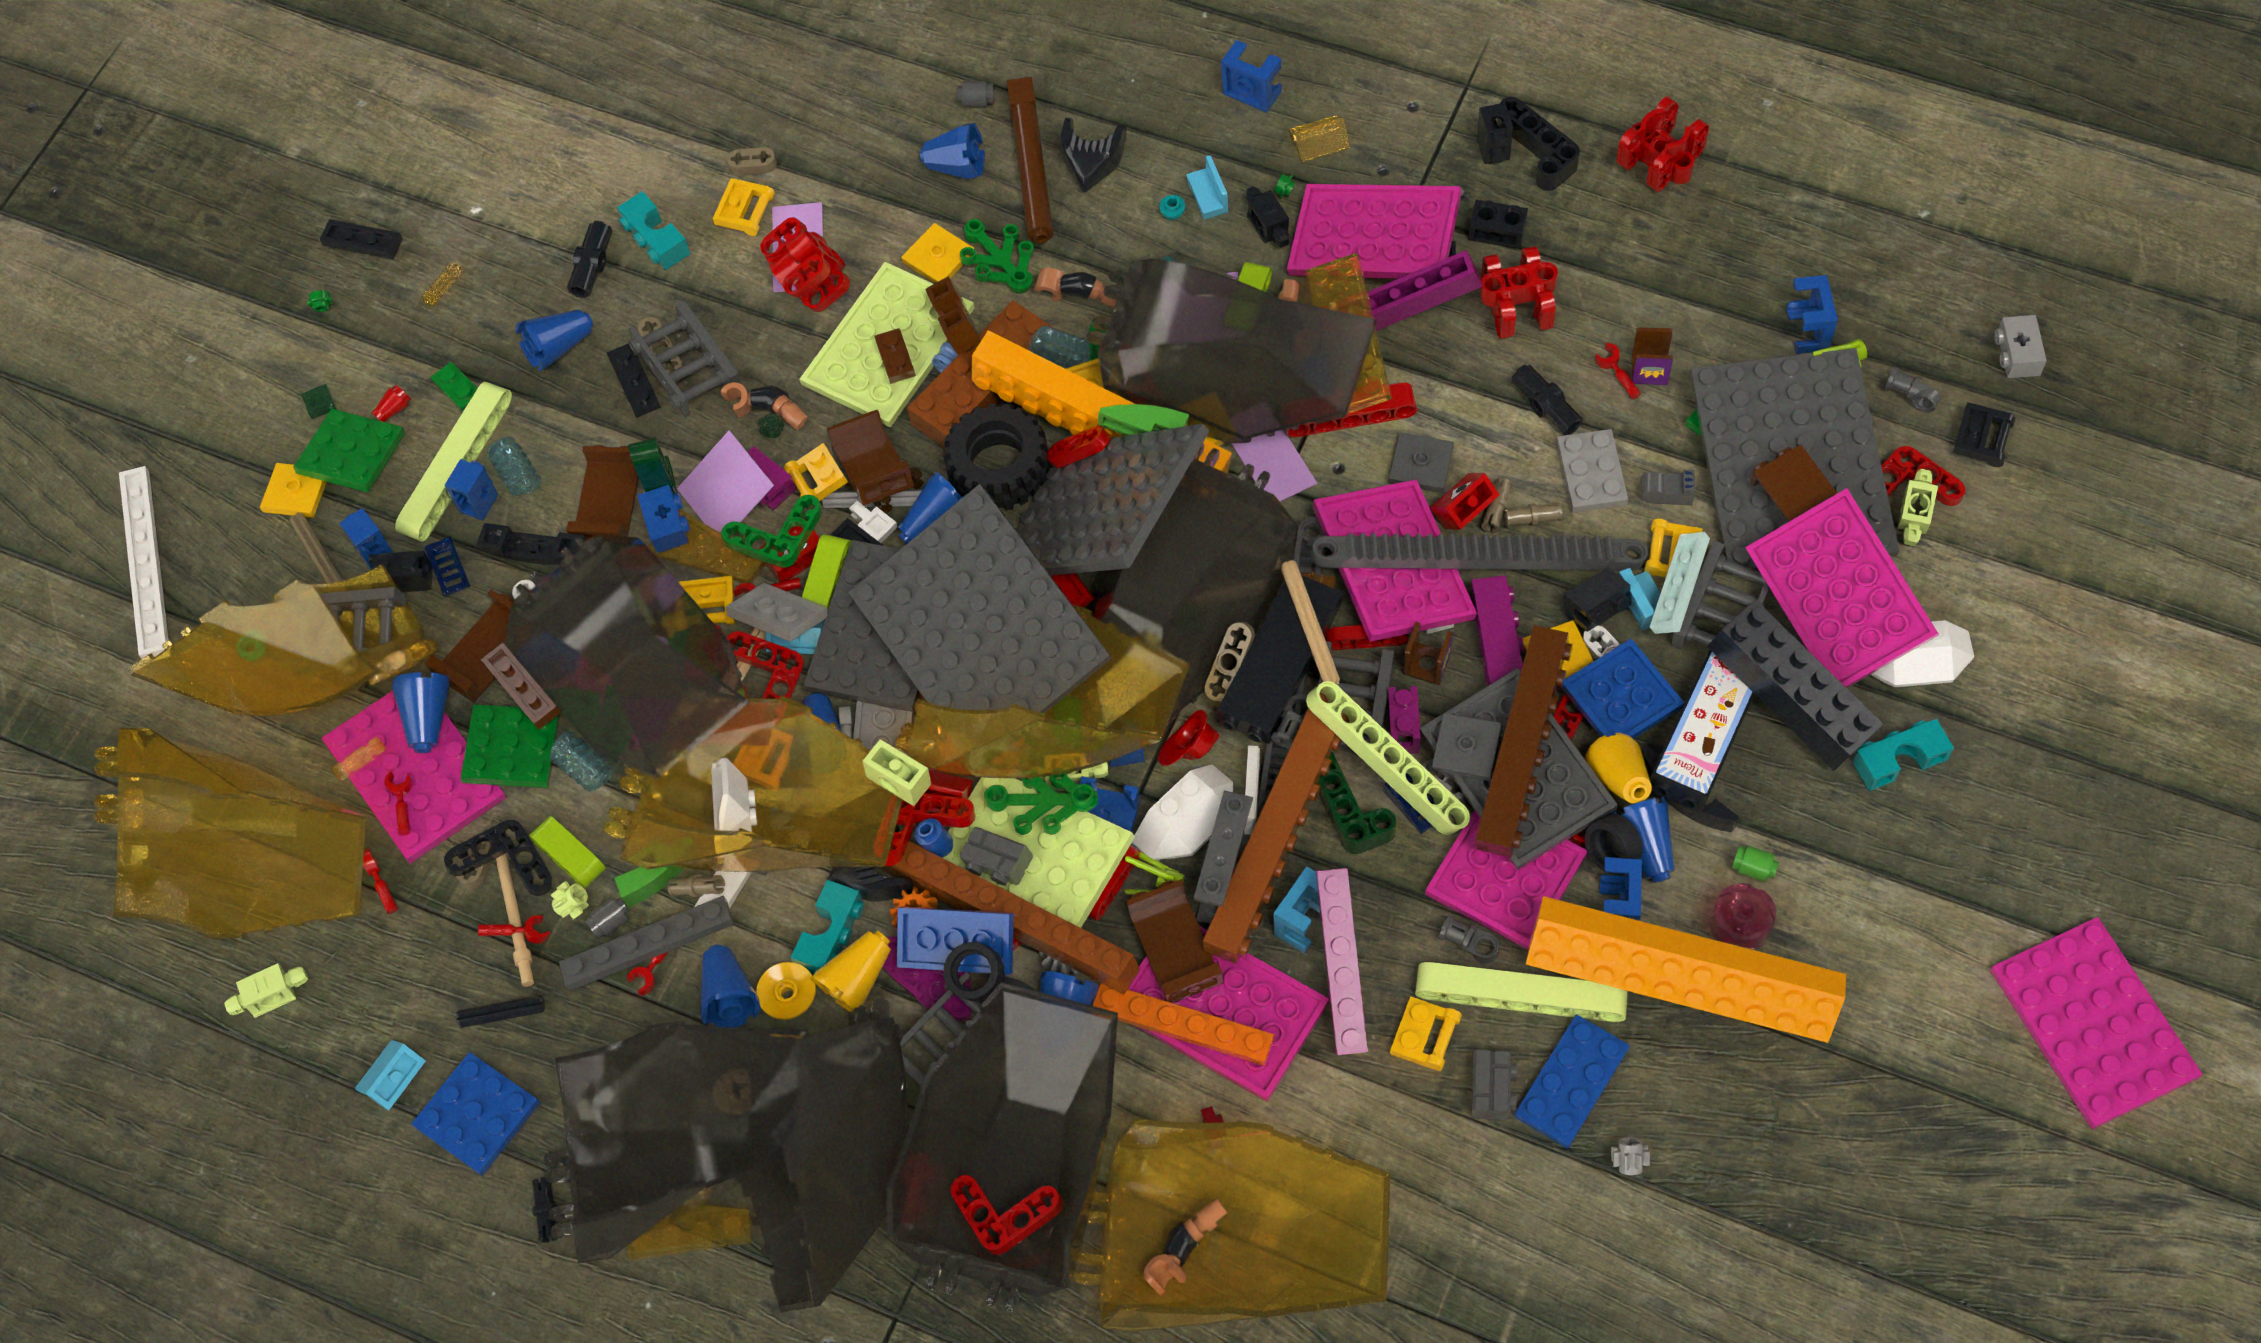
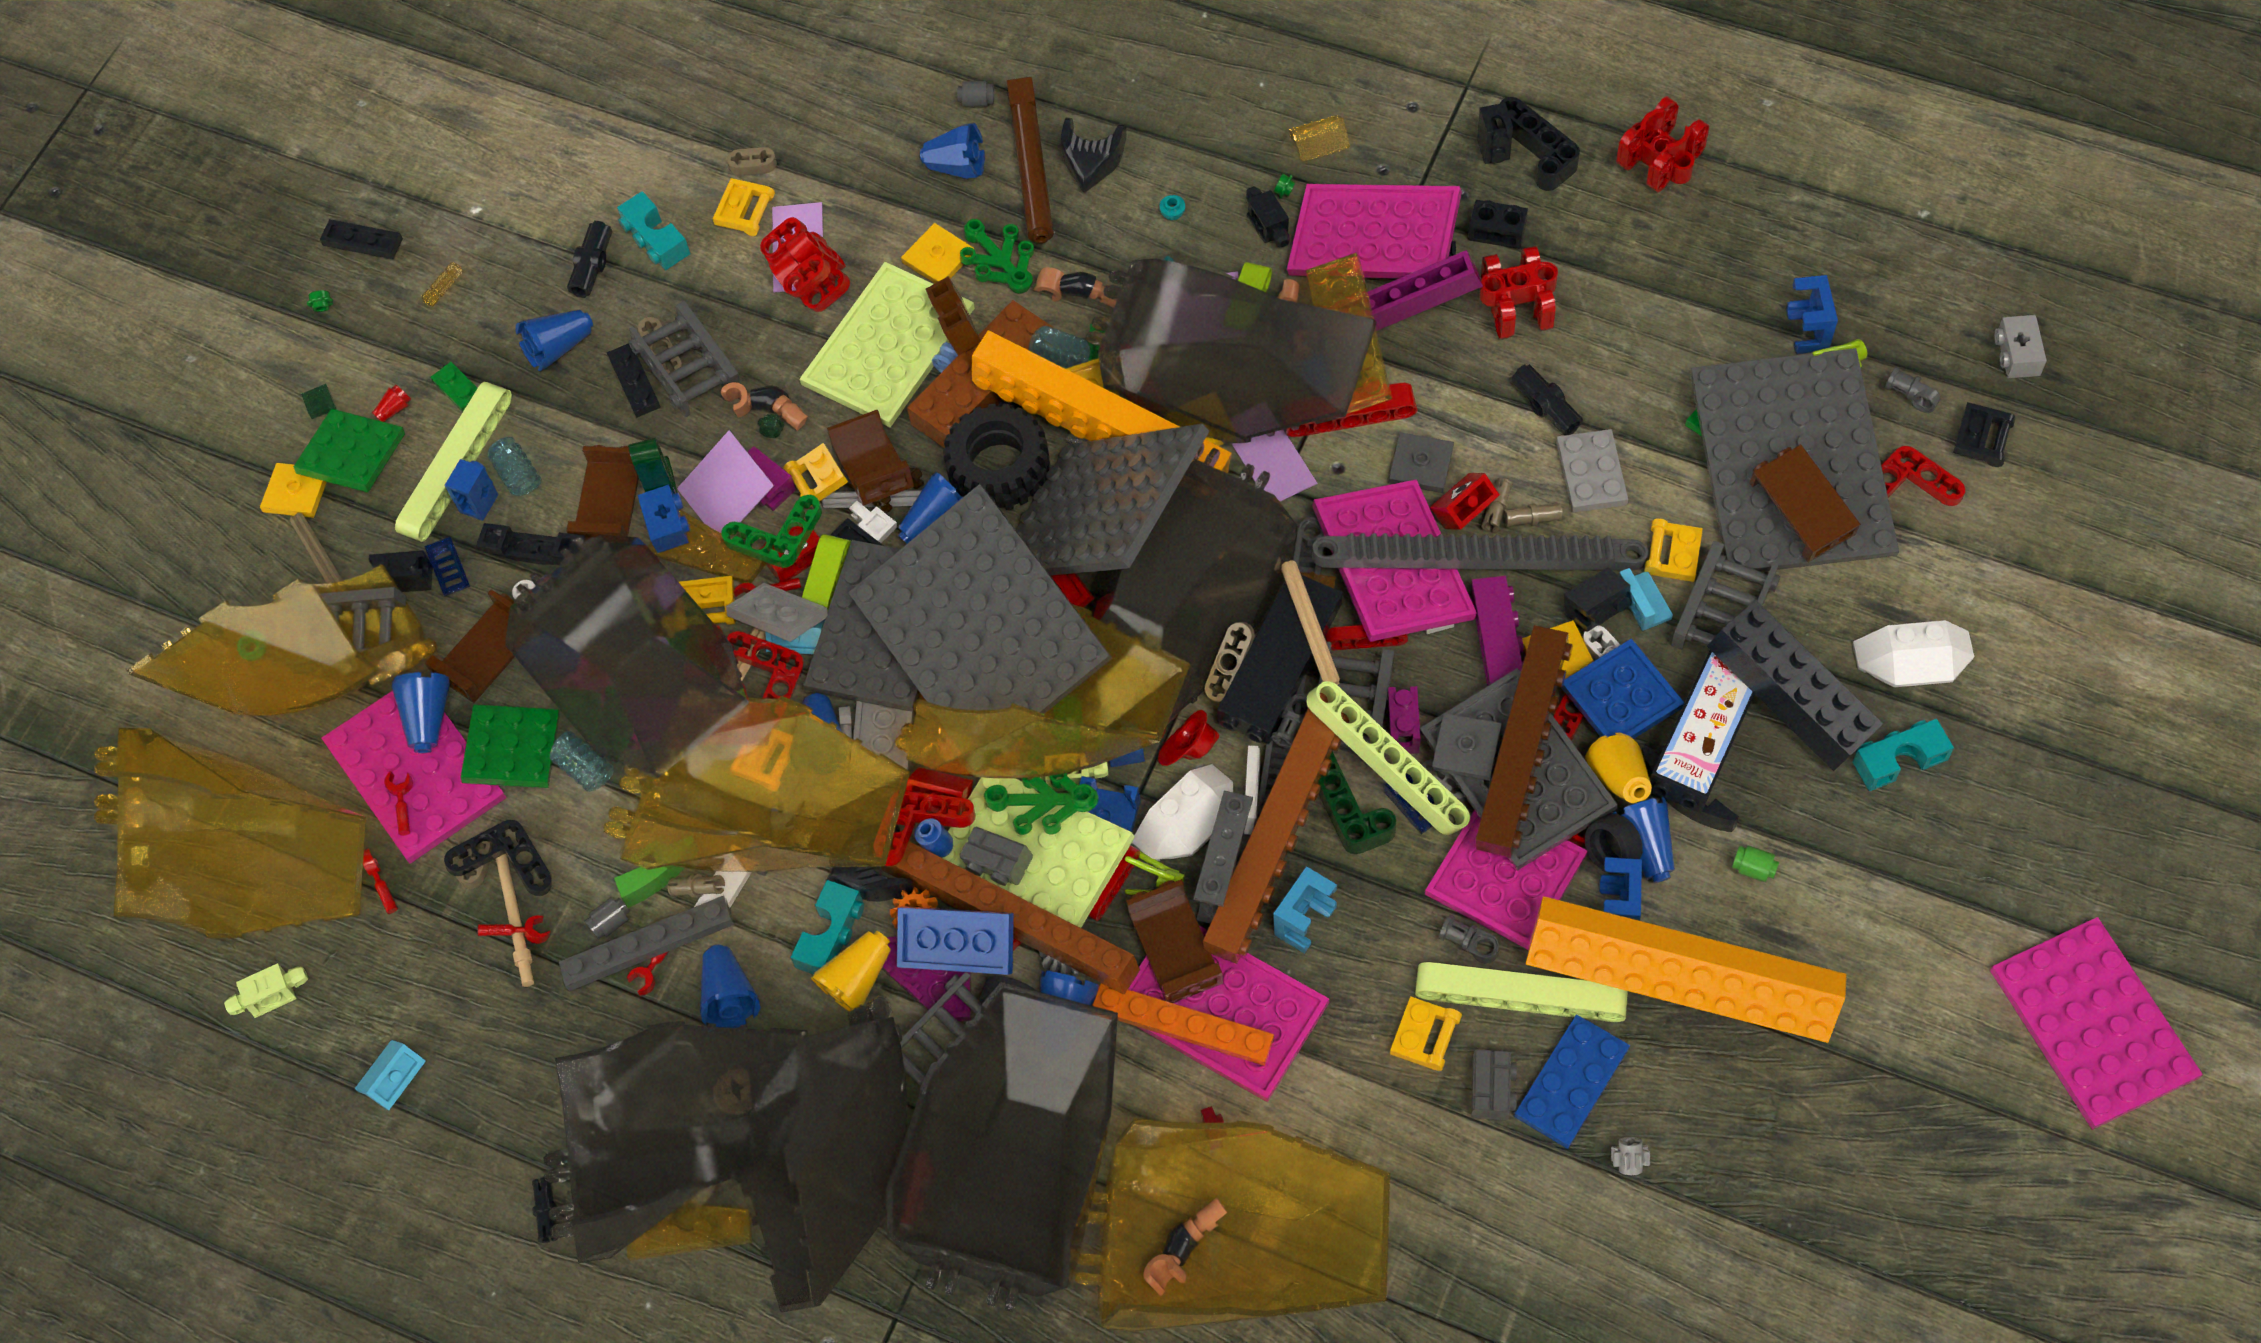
(143, 561): white plate -> none
(358, 758): axle -> none
(364, 535): blue brick -> none
(475, 1113): blue plate -> none
(500, 1011): black axle -> none
(521, 686): reddish brown plate -> none
(567, 852): lime beam -> none
(569, 900): yellowish green gear -> none
(732, 798): white wedge -> none
(783, 978): yellow dish -> none
(894, 355): reddish brown plate -> none
(896, 772): yellowish green brick -> none
(952, 965): black tyre -> none
(1004, 1224): red beam -> none
(1078, 446): red beam -> none
(1140, 418): bright green slope -> none
(1208, 190): medium azure panel -> none
(1249, 82): blue panel -> none
(1341, 961): brick -> none
(1416, 651): reddish brown piece -> none
(1621, 375): red piece -> none
(1650, 356): piece -> none
(1668, 488): dark grey leg -> none
(1679, 583): light aqua plate -> none
(1756, 916): clear pink brick -> none
(1842, 590): dark pink plate -> none
(1918, 524): yellowish green piece -> none

